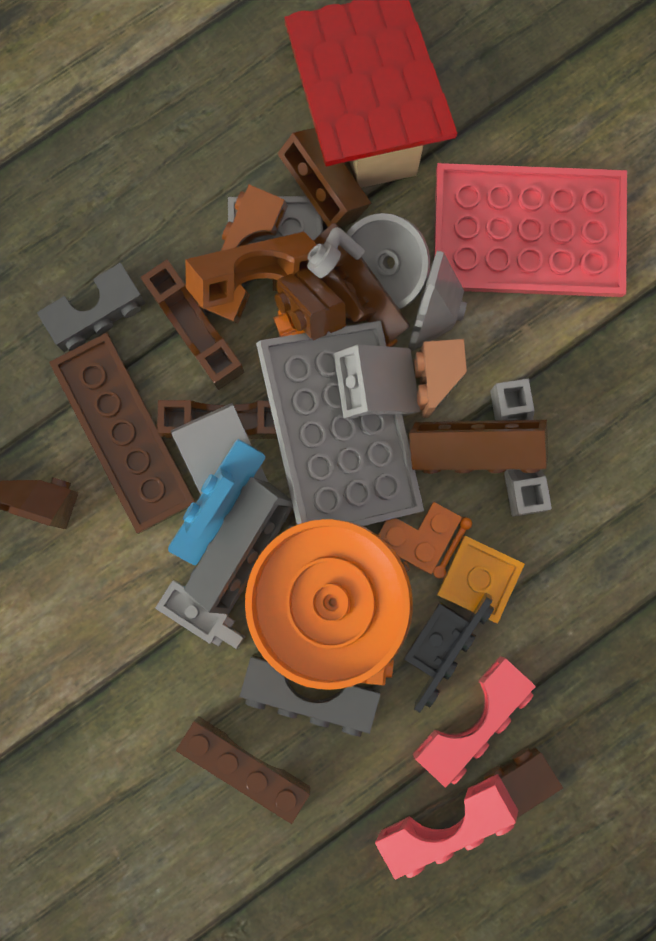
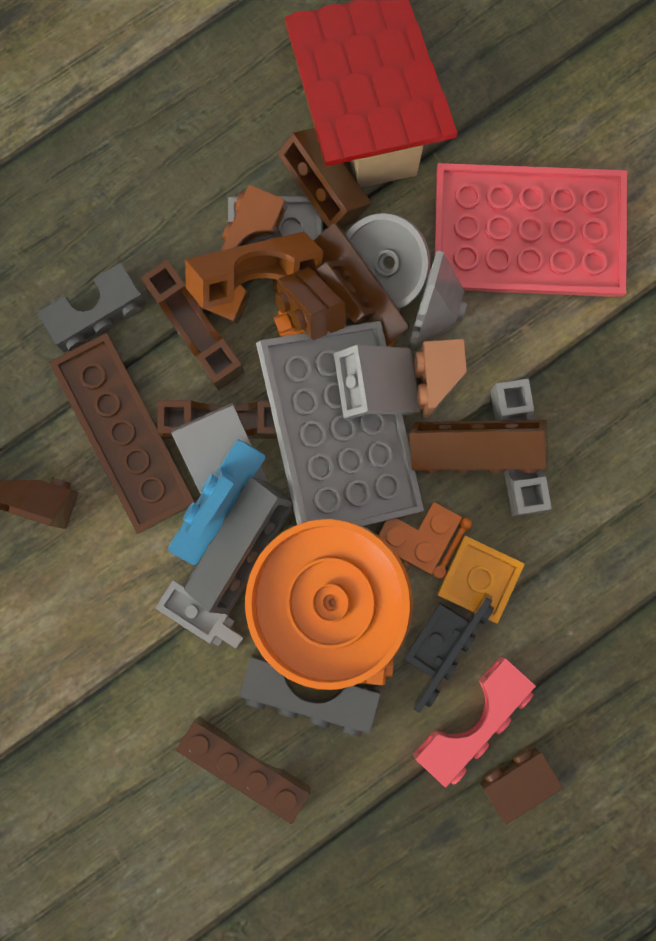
(325, 257): light grey plate -> none
(410, 846): coral arch -> none

